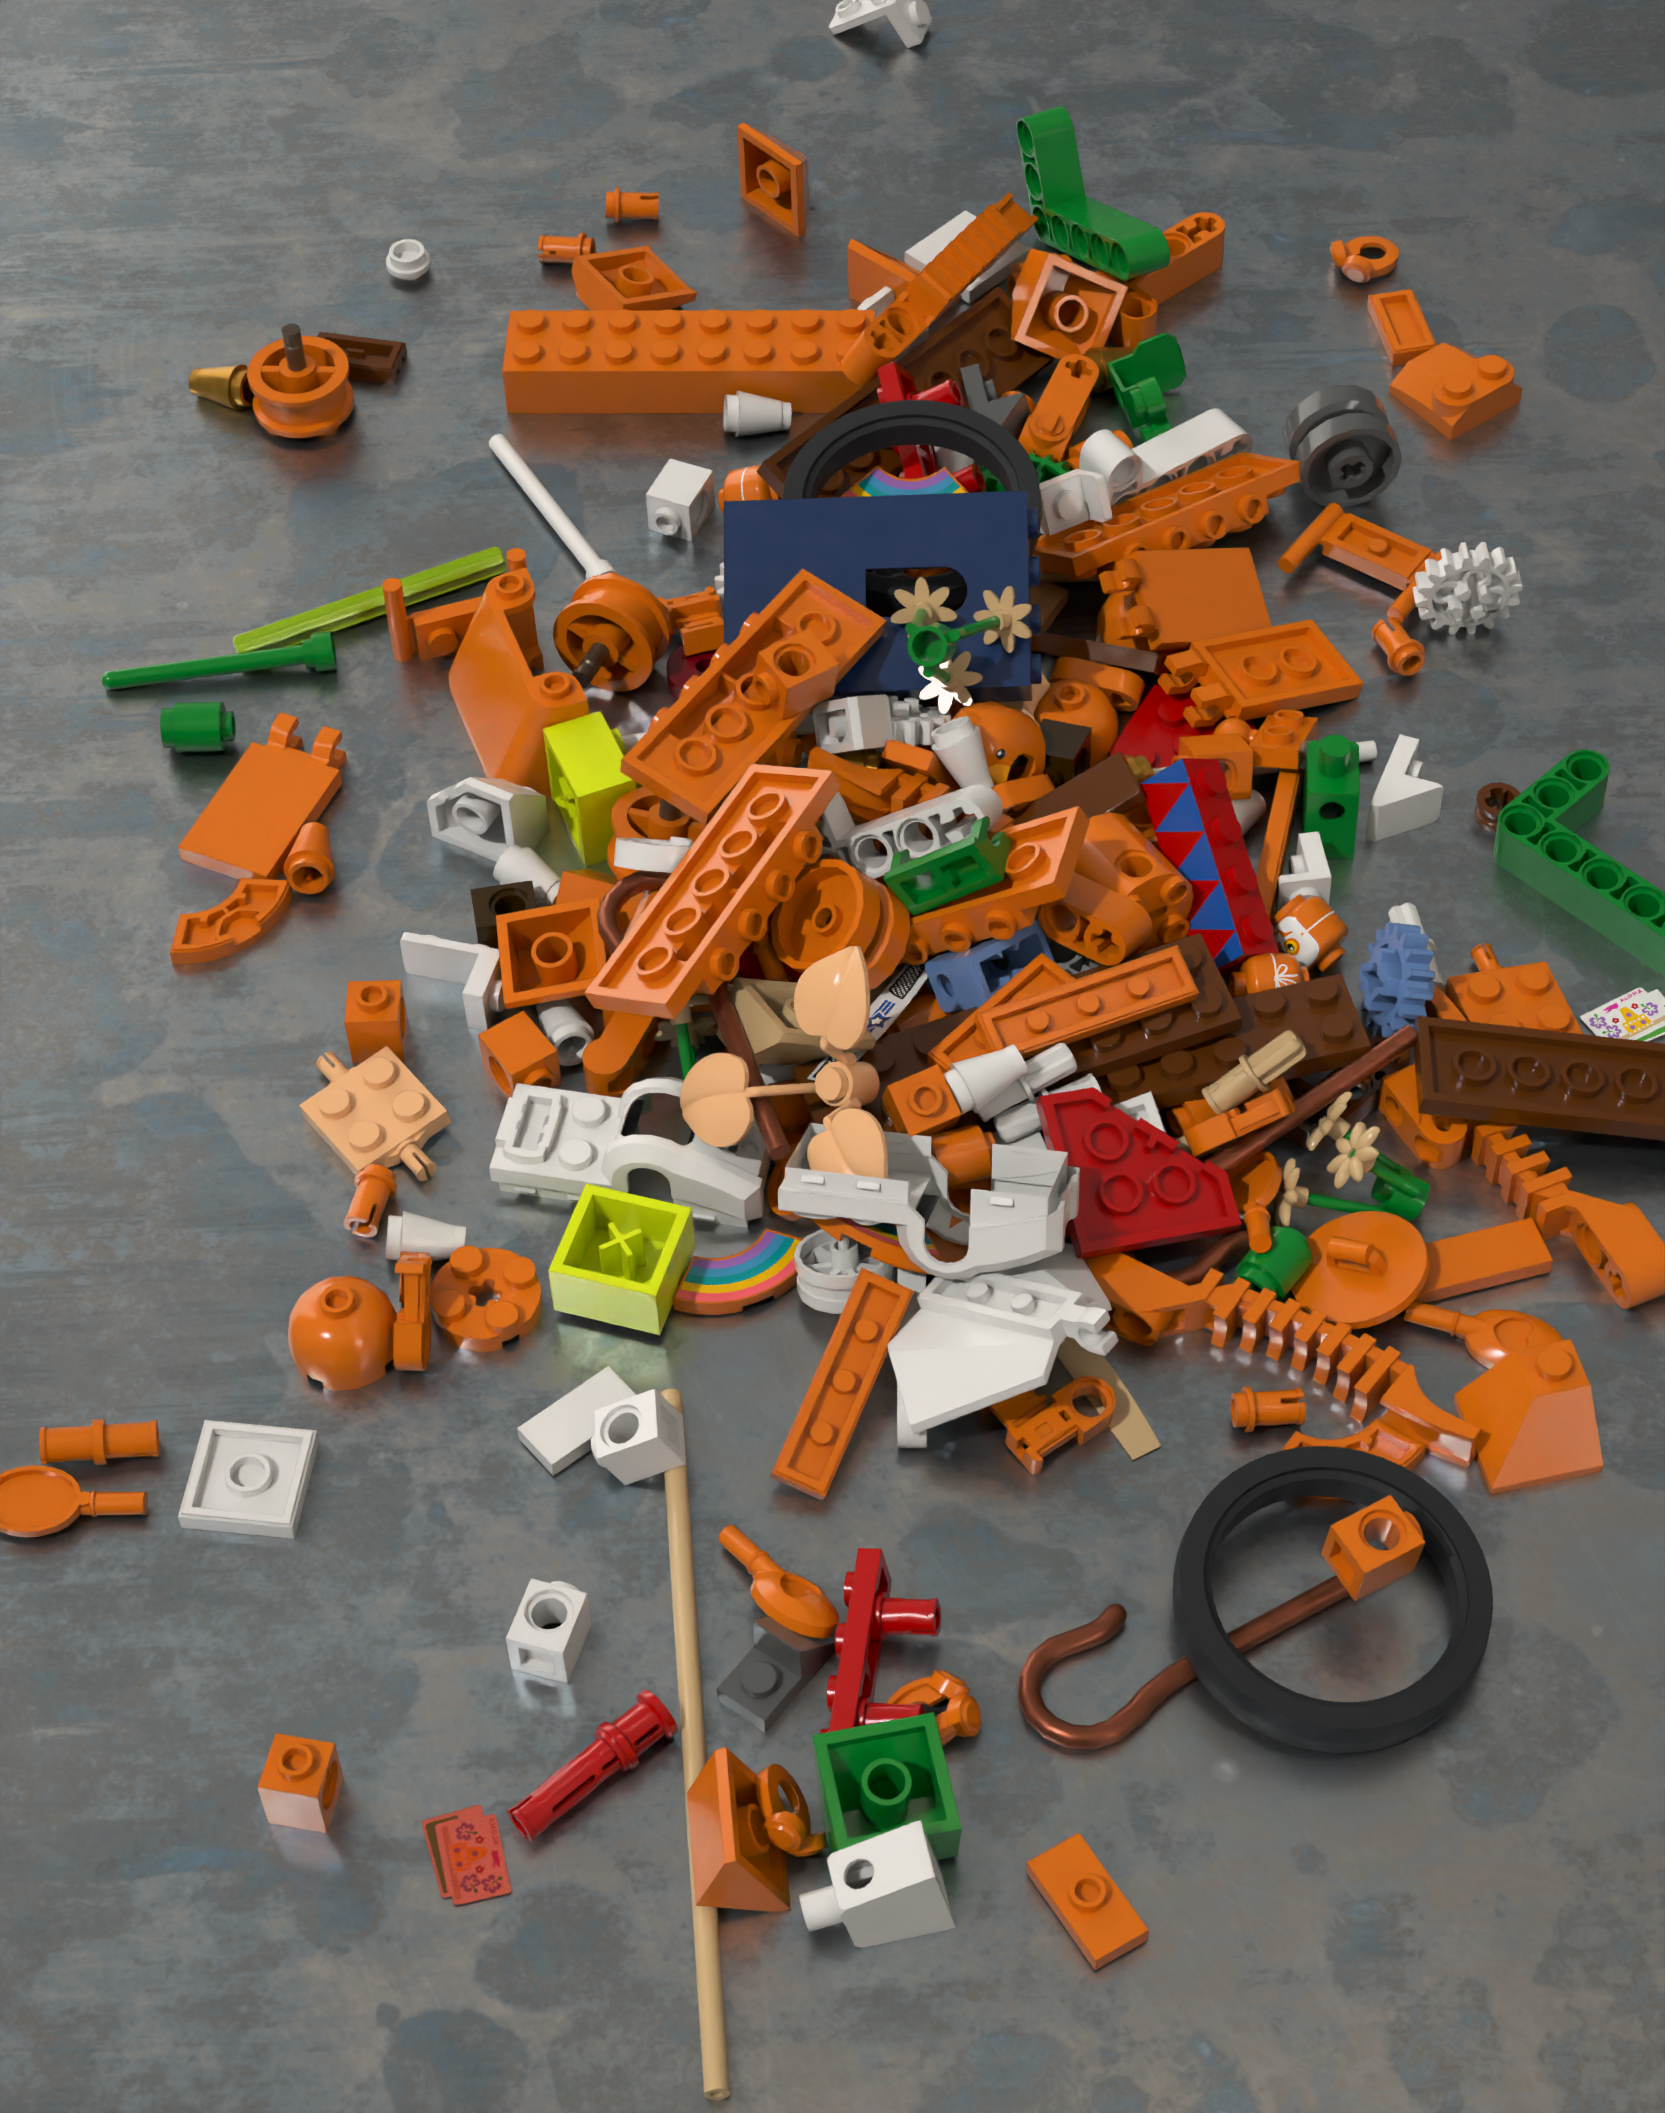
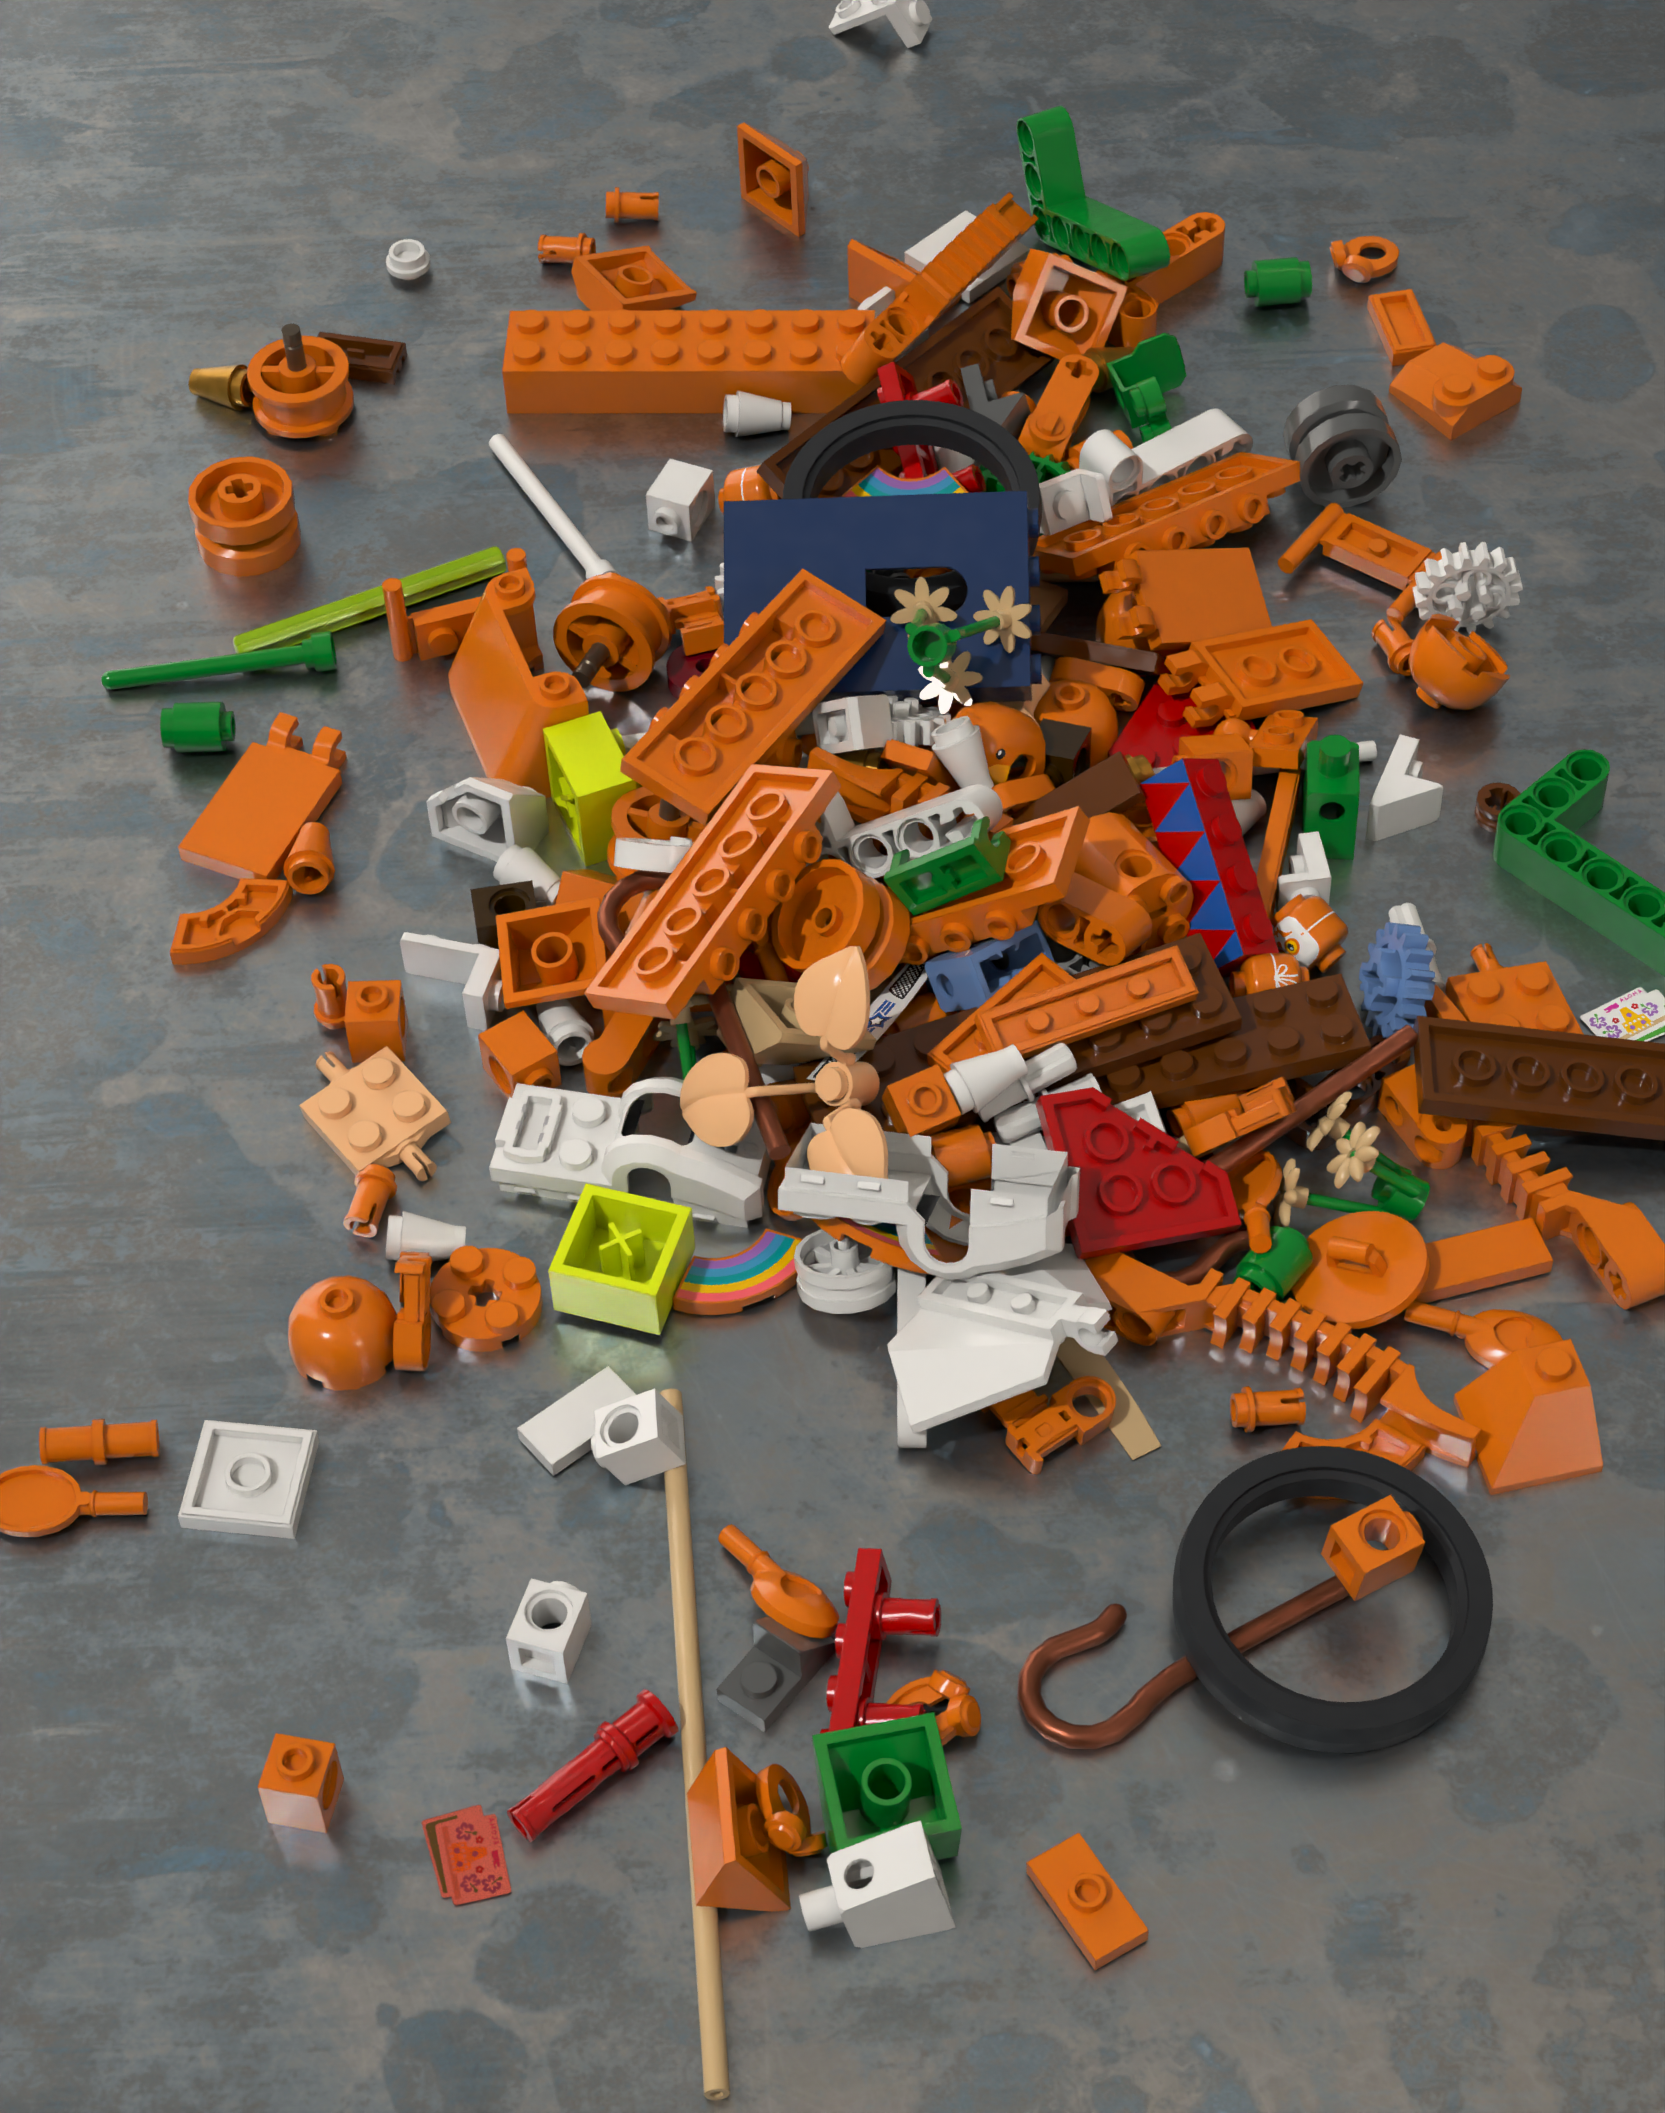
(244, 516): none -> orange wheel
(330, 996): none -> orange pin
(795, 674): orange brick -> none
(841, 1384): orange tile -> none
(1255, 1072): tan axle -> none
(1278, 281): none -> green brick
(1454, 667): none -> orange cylinder

